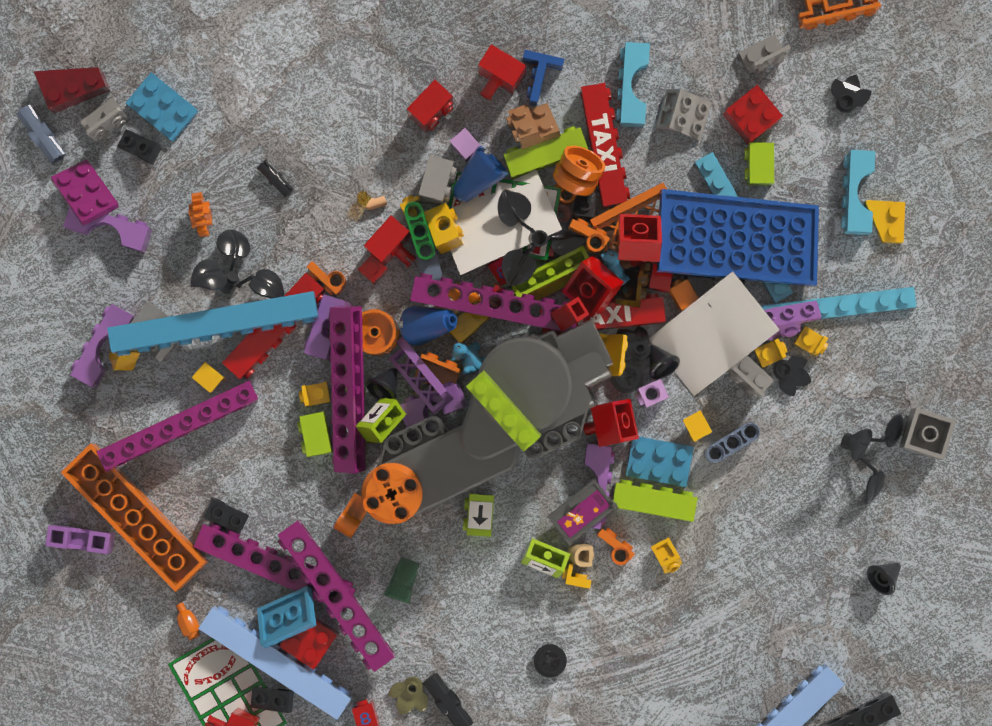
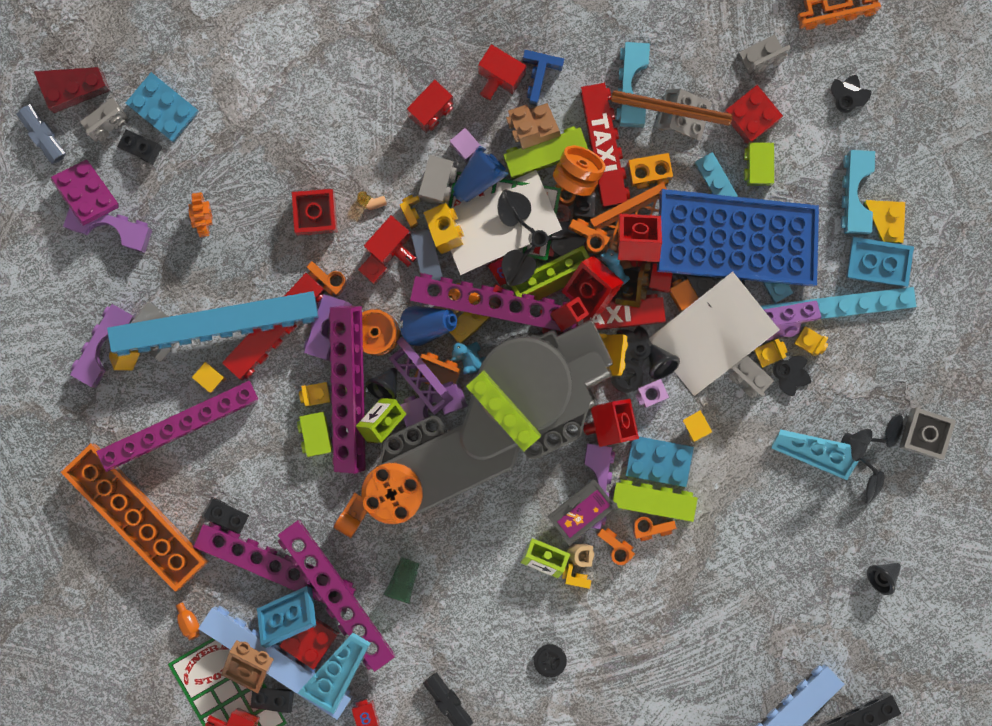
(80, 538): medium lavender arch -> none
(210, 276): black plant -> none
(247, 666): none -> medium nougat plate
(275, 178): black pin -> none
(314, 212): none -> red brick
(334, 677): none -> medium azure wing
(407, 698): olive plate -> none
(414, 222): green beam -> none
(479, 515): brick -> none
(648, 165): none -> light orange brick
(663, 528): none -> orange plate
(667, 556): yellow bracket -> none
(671, 107): none -> dark orange axle
(739, 435): sand blue beam -> none
(818, 452): none -> medium azure wing
(880, 262): none -> dark azure plate

